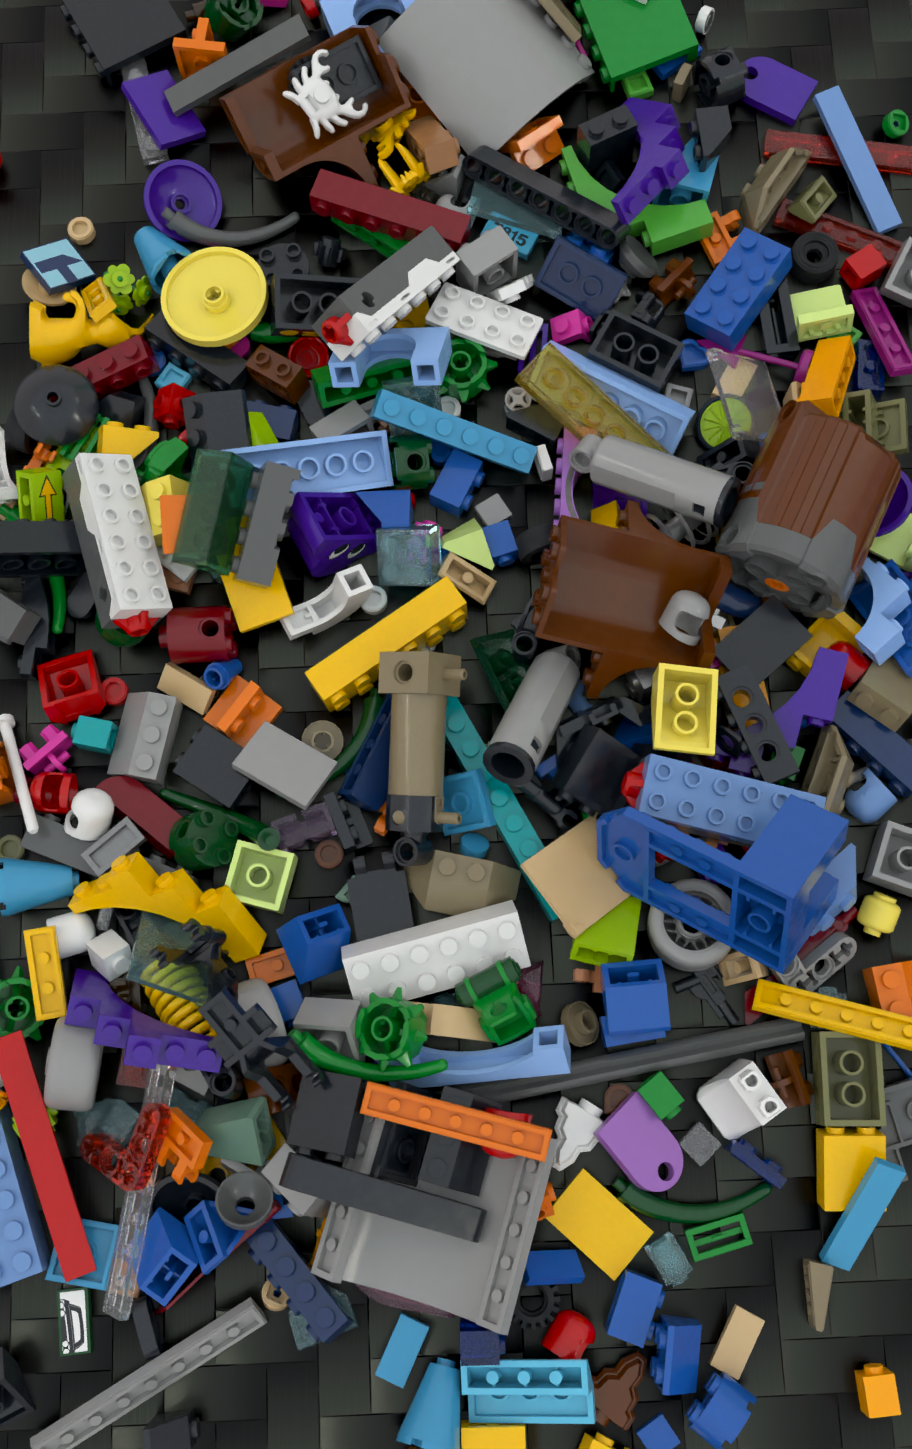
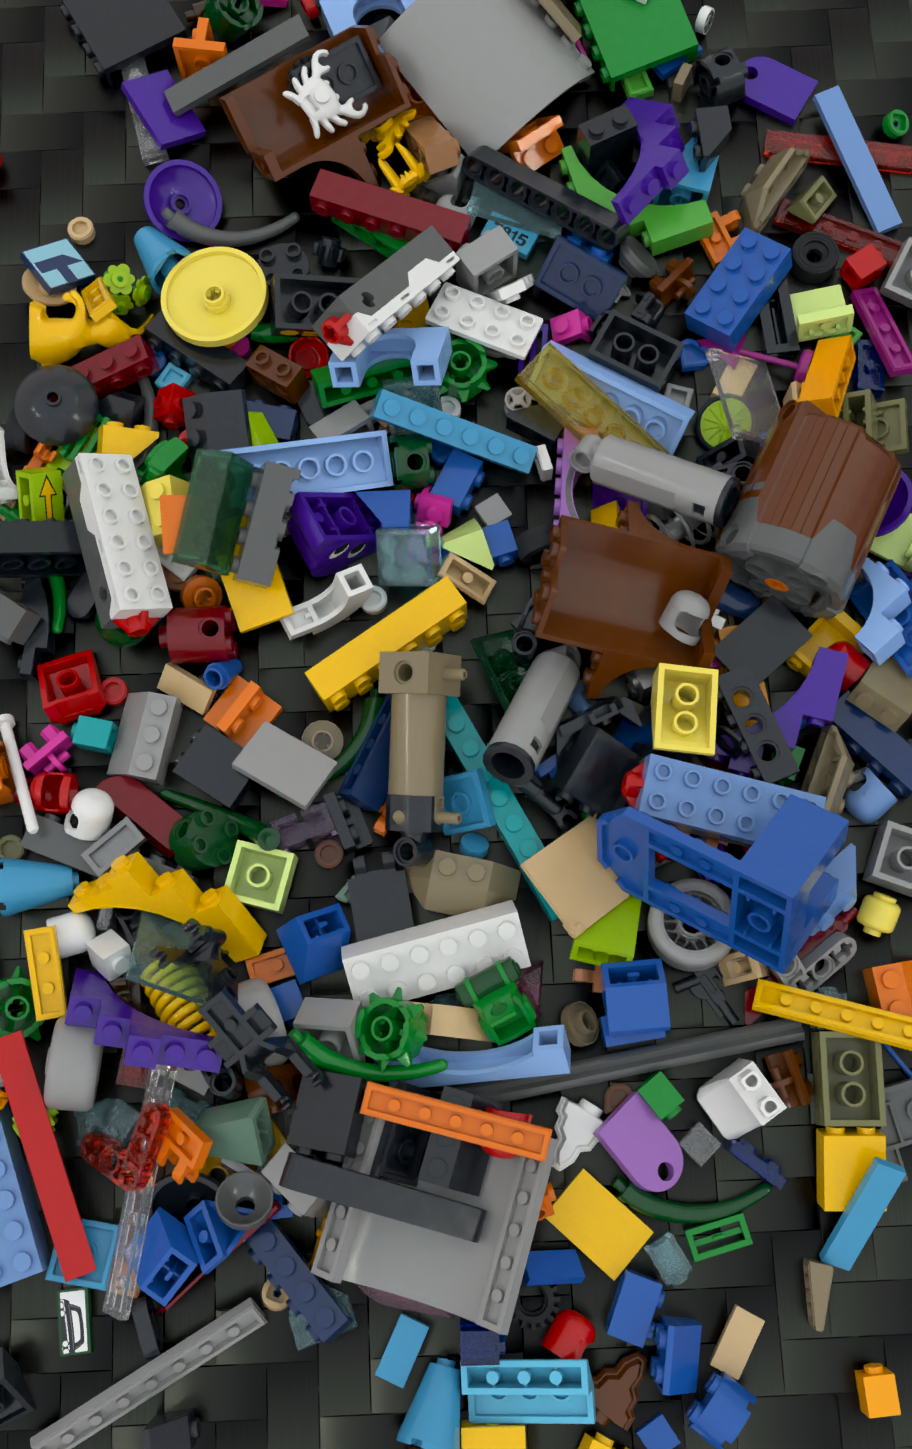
(200, 592): none -> orange plate
(433, 507): none -> dark pink bracket

